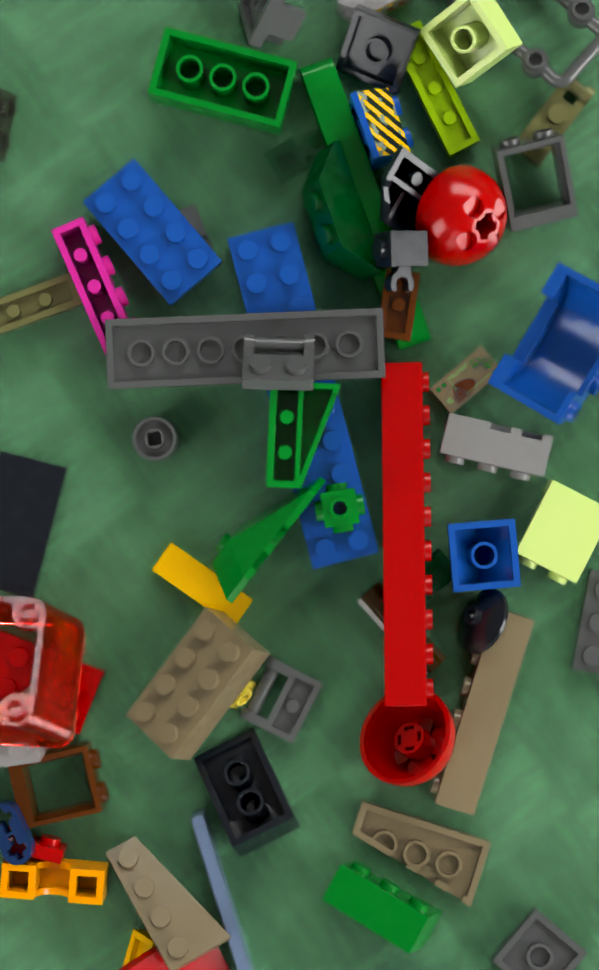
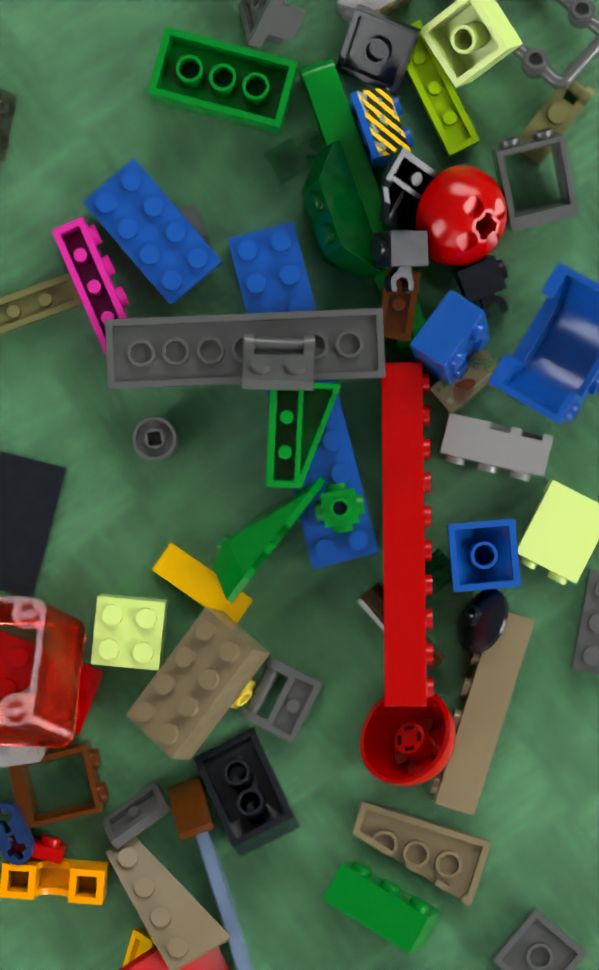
(129, 631): none -> yellowish green brick
(136, 815): none -> dark grey plate
(190, 808): none -> reddish brown slope
(451, 338): none -> blue brick
(481, 281): none -> black brick

